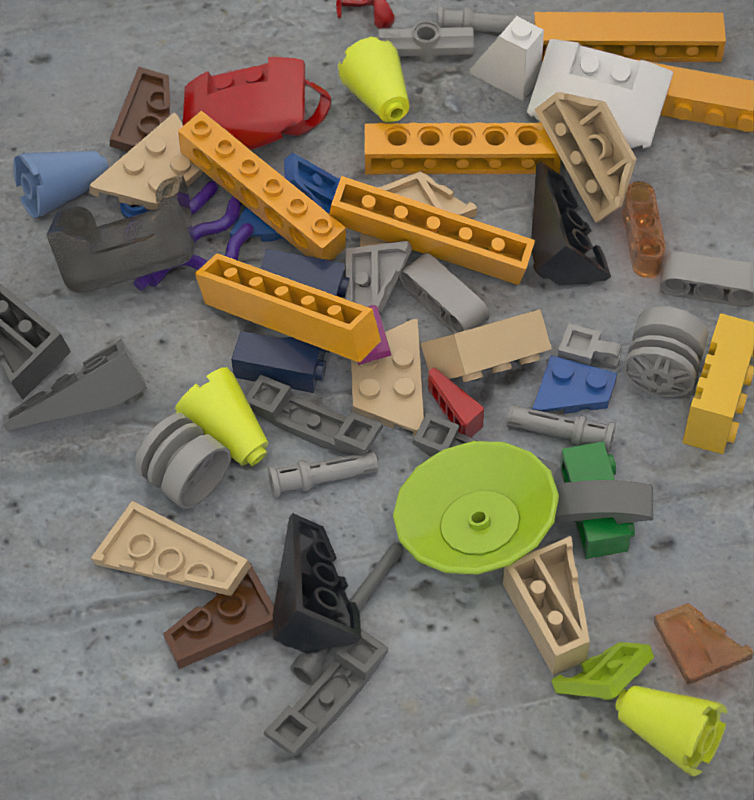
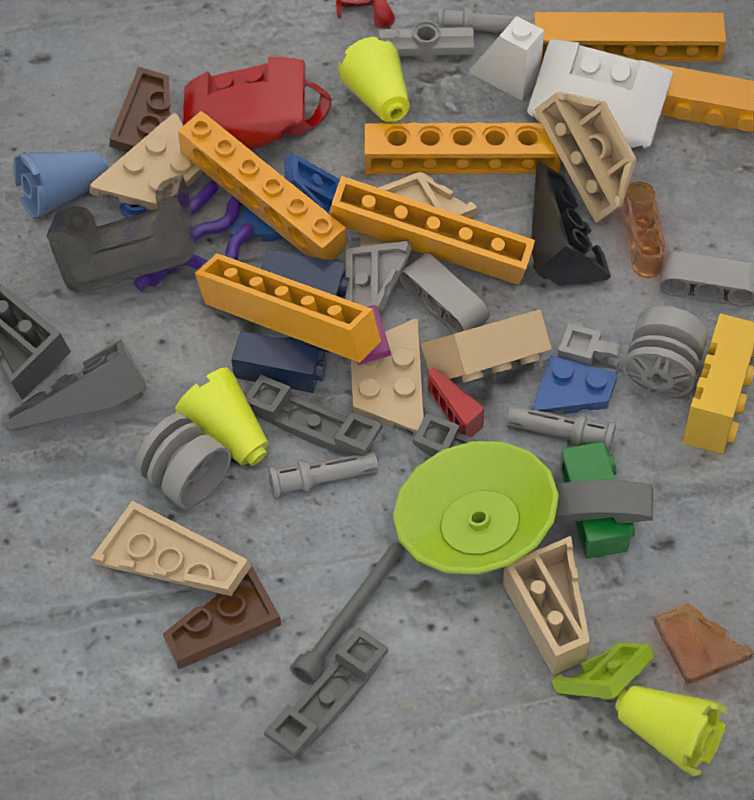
(310, 596): black wedge -> none

